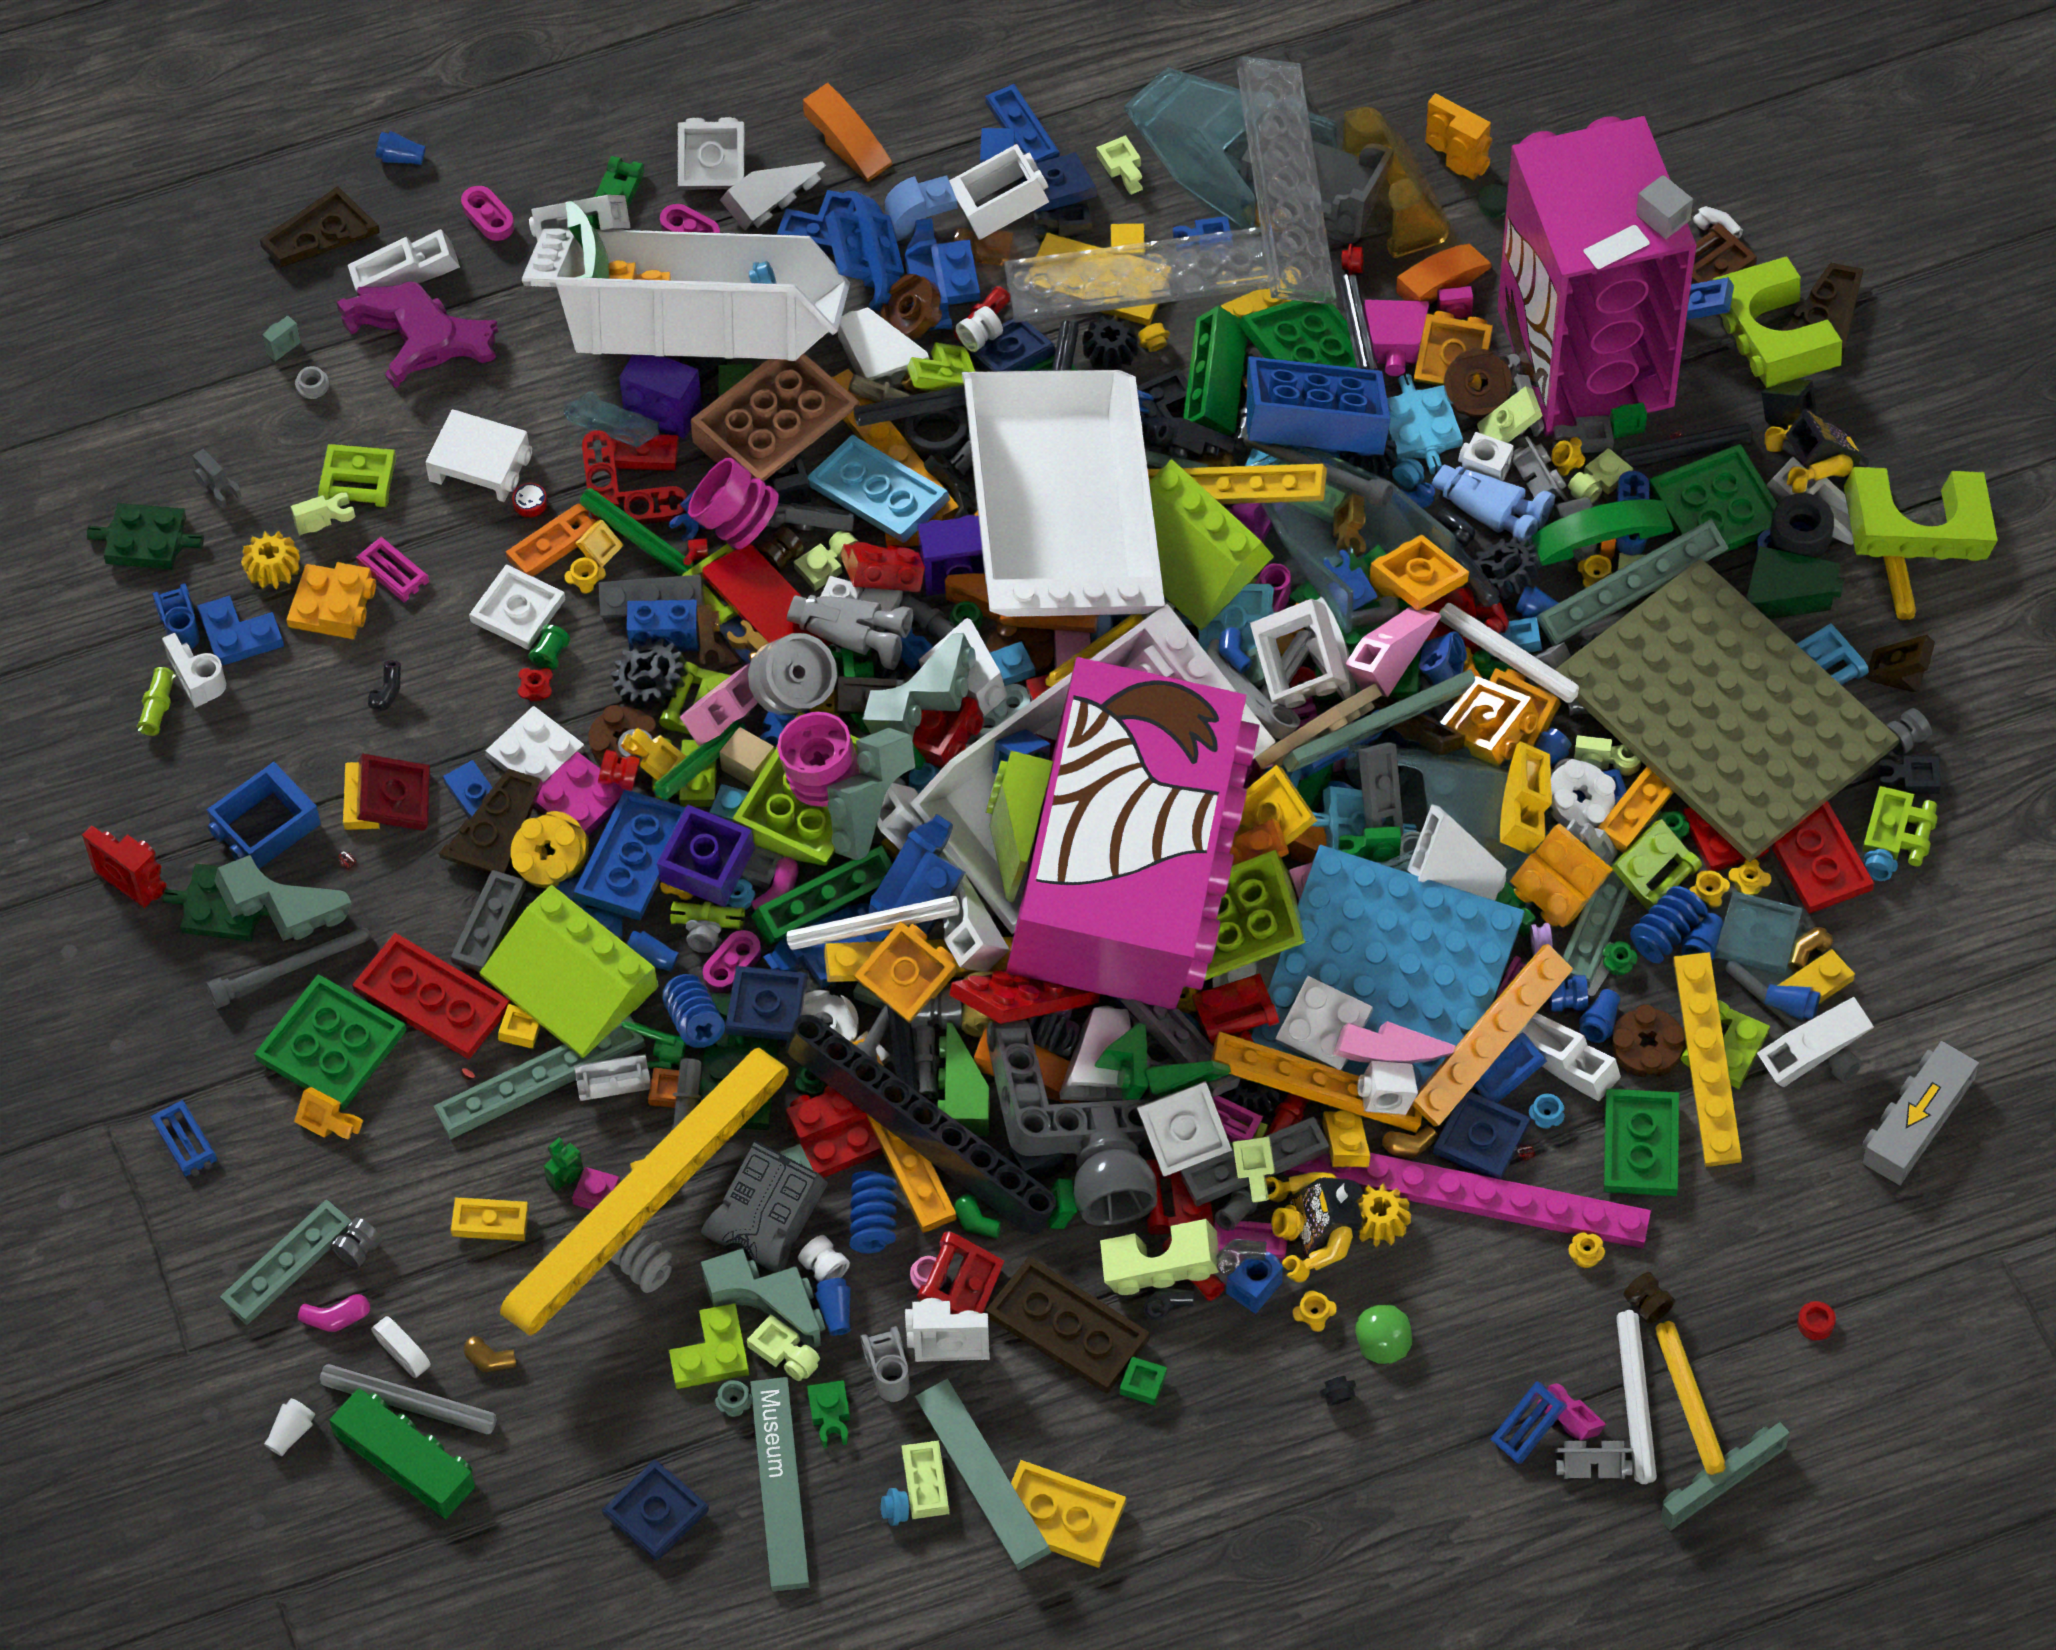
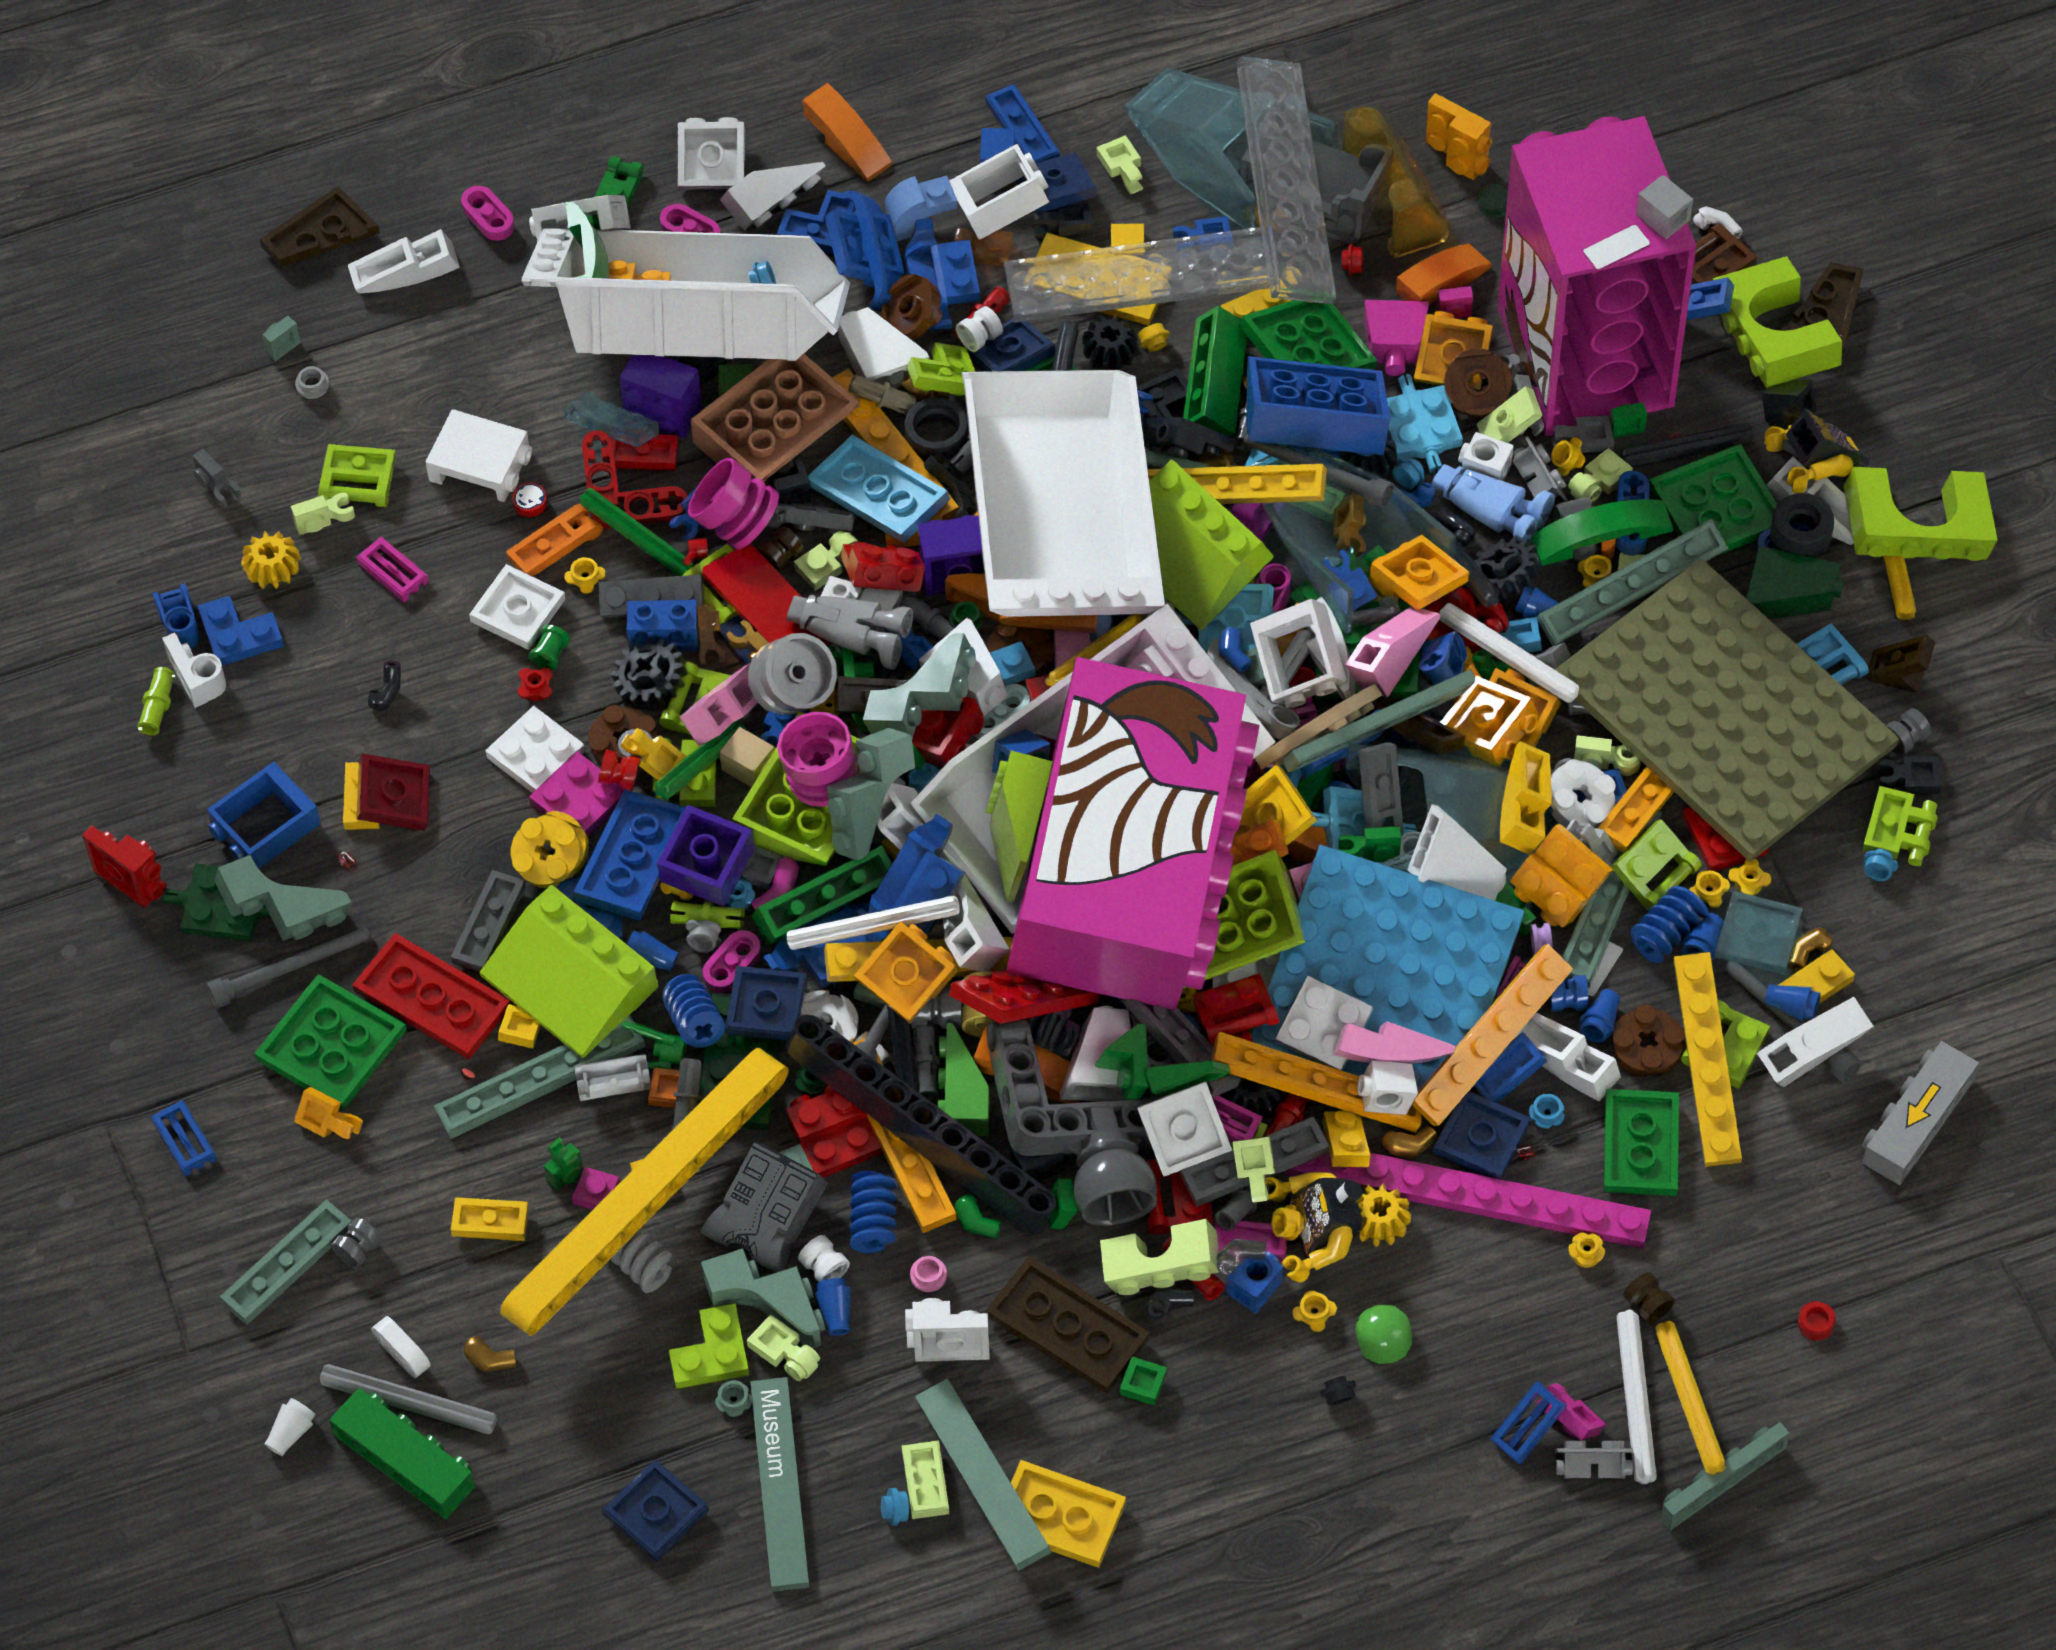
(145, 536): dark green plate -> none
(332, 599): light orange plate -> none
(335, 1317): dark pink arm -> none
(398, 149): blue cone -> none
(423, 324): magenta animal -> none
(468, 786): blue plate -> none
(488, 835): dark brown wing -> none
(599, 543): yellow tile -> none
(727, 802): dark azure plate -> none
(829, 1408): green plate -> none
(887, 1358): light grey piece -> none
(911, 405): black axle -> none
(973, 1279): red plate -> none
(1357, 323): black axle -> none
(1555, 744): blue cone -> none
(1613, 964): green plate -> none
(1678, 819): green plate -> none
(1822, 861): red plate -> none

